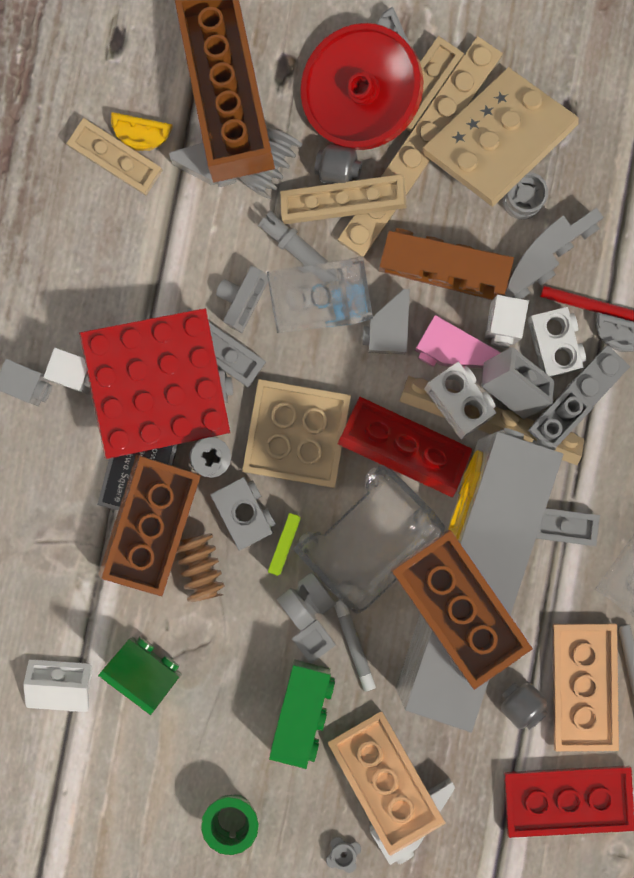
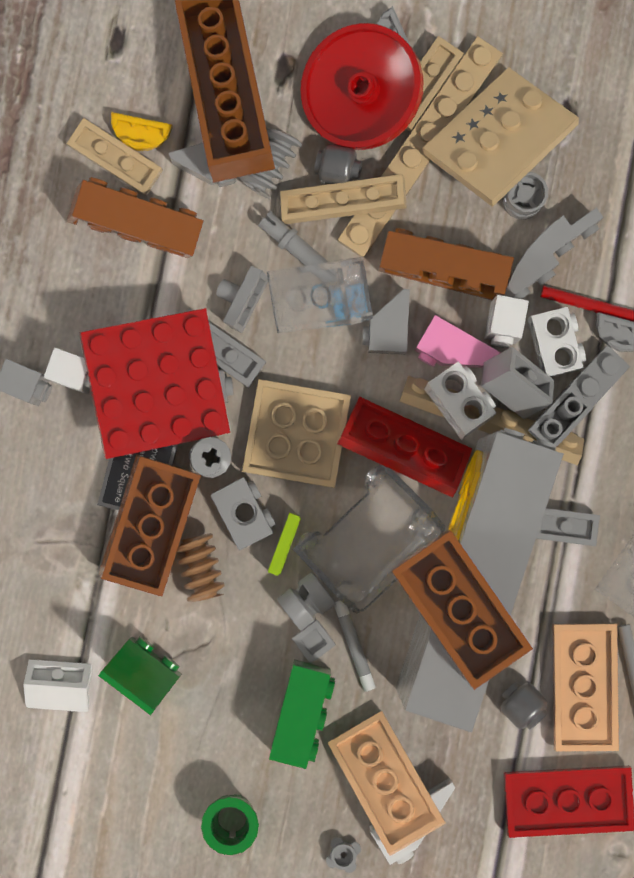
(135, 218): none -> dark orange wedge

